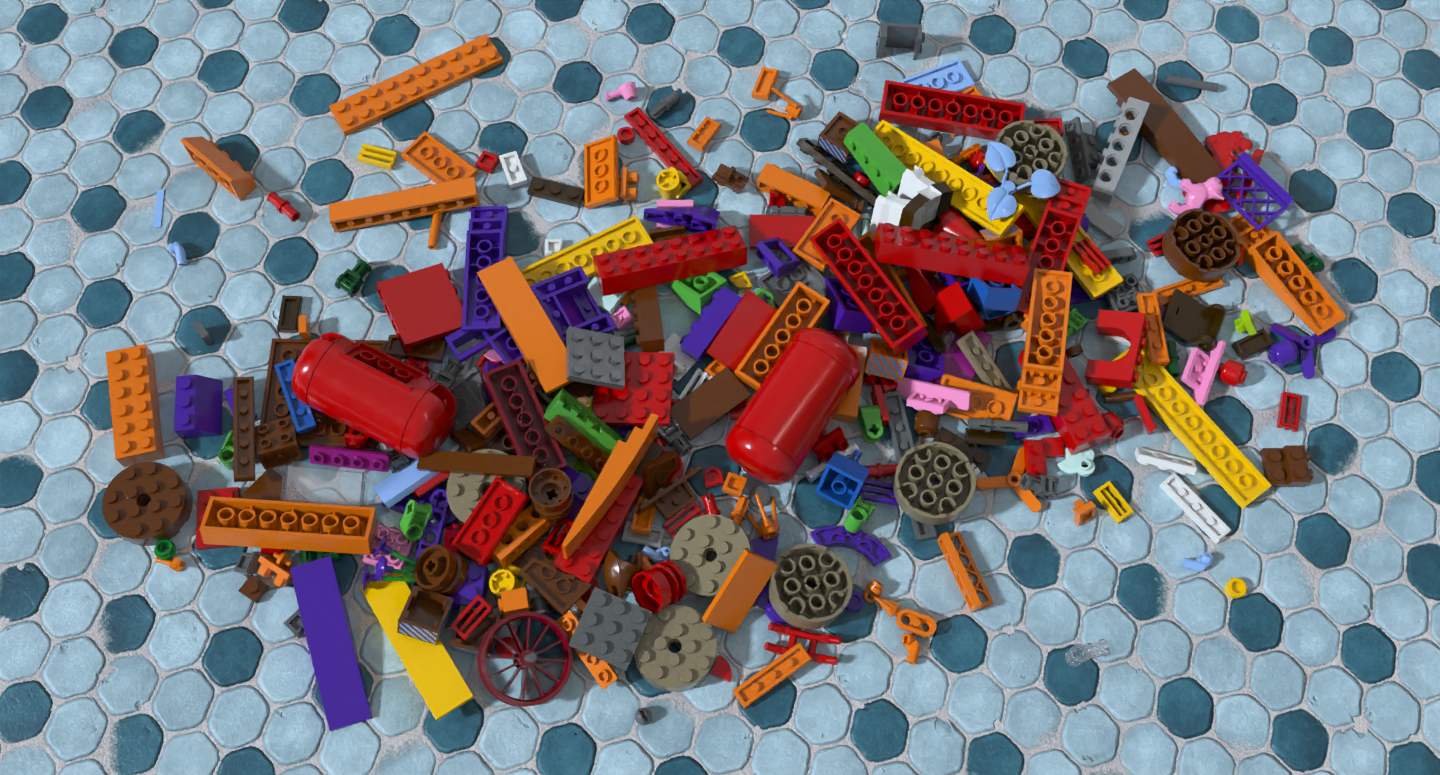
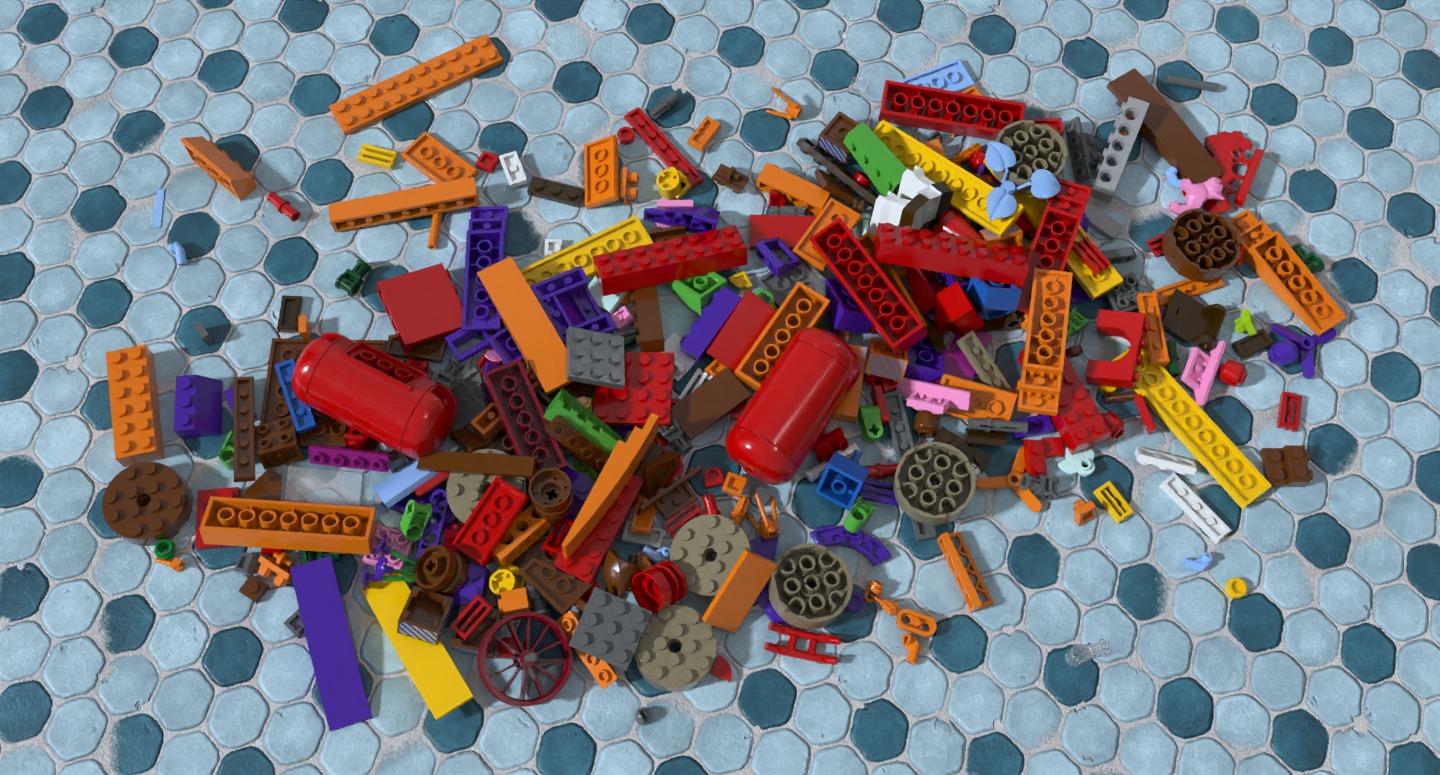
(627, 90): bright pink bar -> none
(766, 80): orange tile -> none
(771, 675): orange tile -> none
(899, 36): dark grey panel -> none
(1267, 185): dark purple fence -> none

